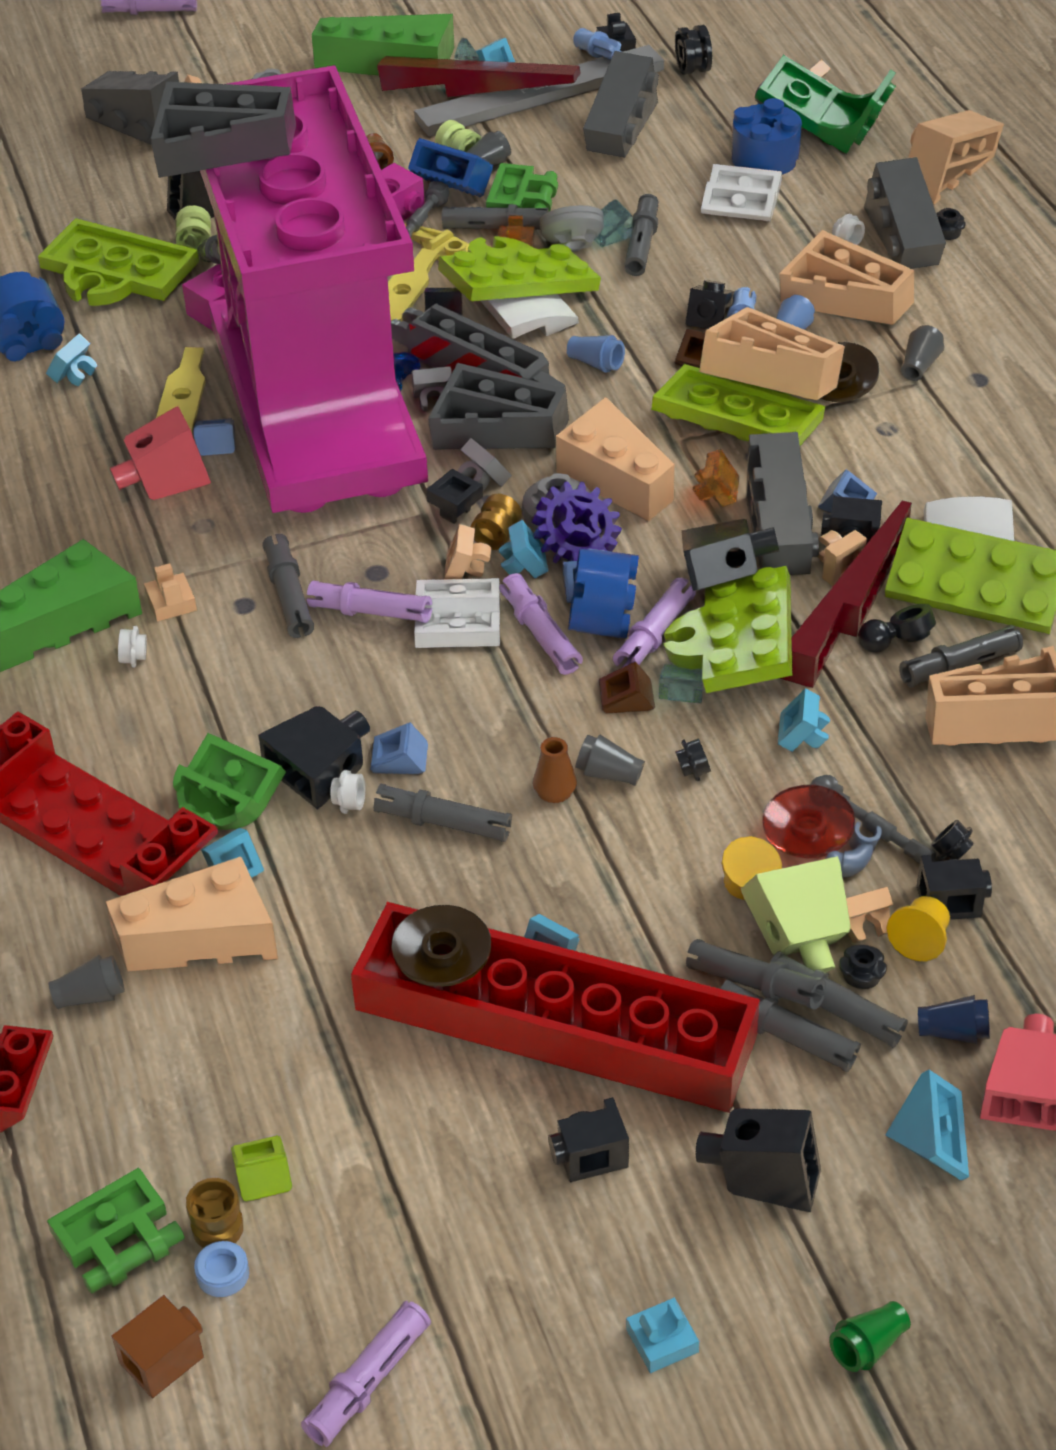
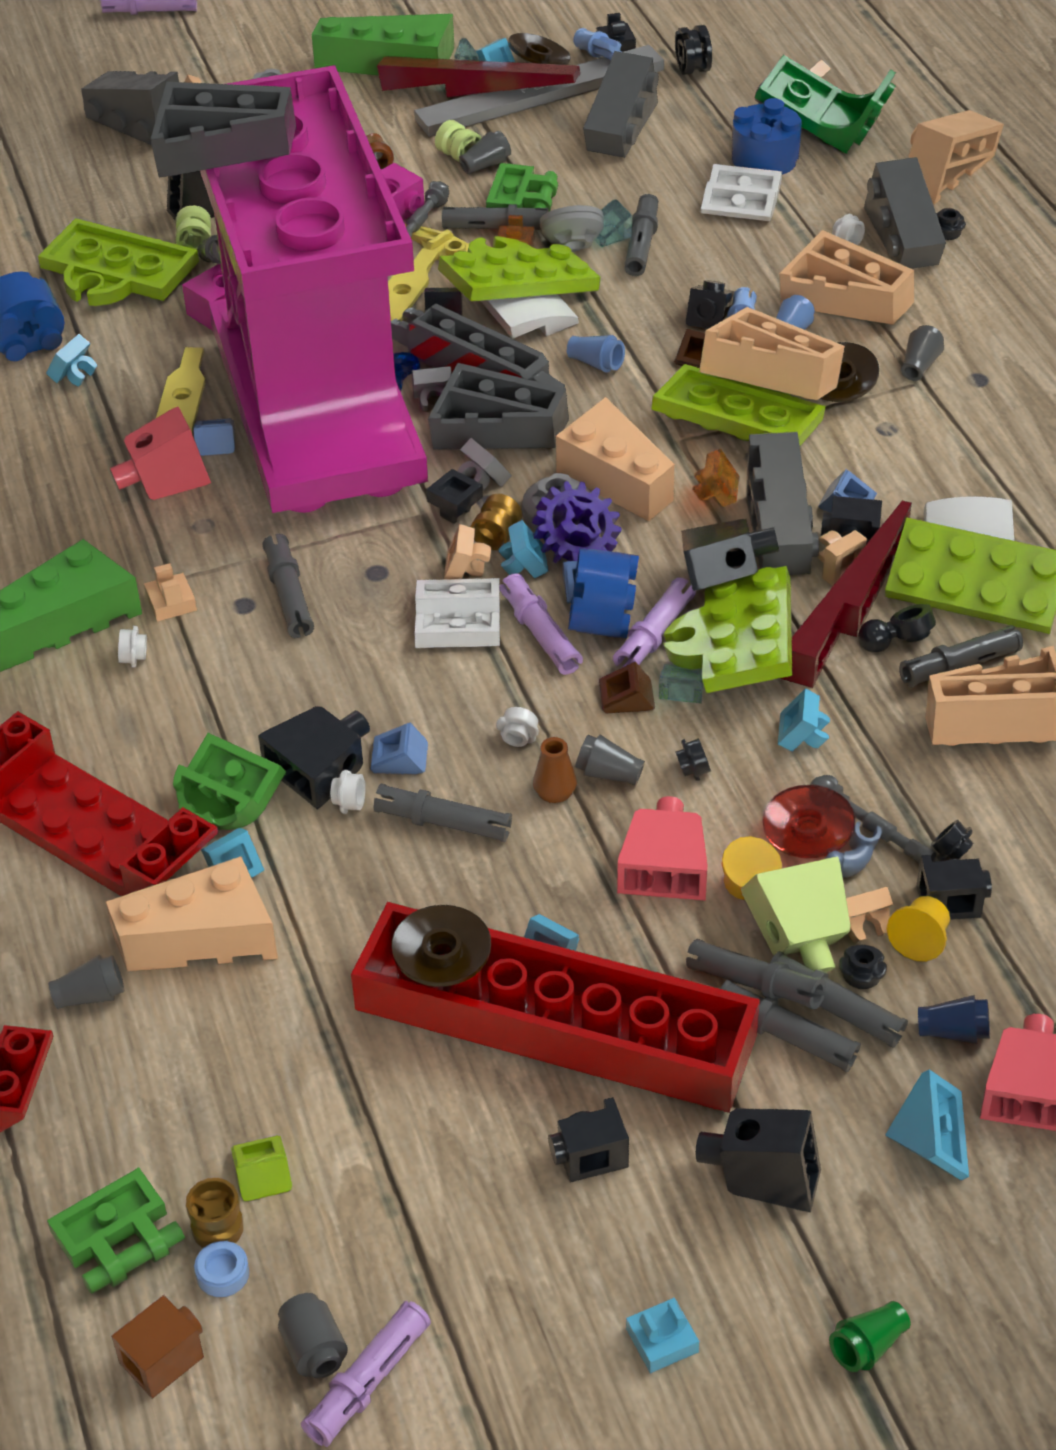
(311, 1336): none -> dark grey brick
(353, 600): lavender pin -> none
(450, 166): blue brick -> none
(518, 726): none -> white plate
(538, 49): none -> dark brown dish
(664, 853): none -> coral torso

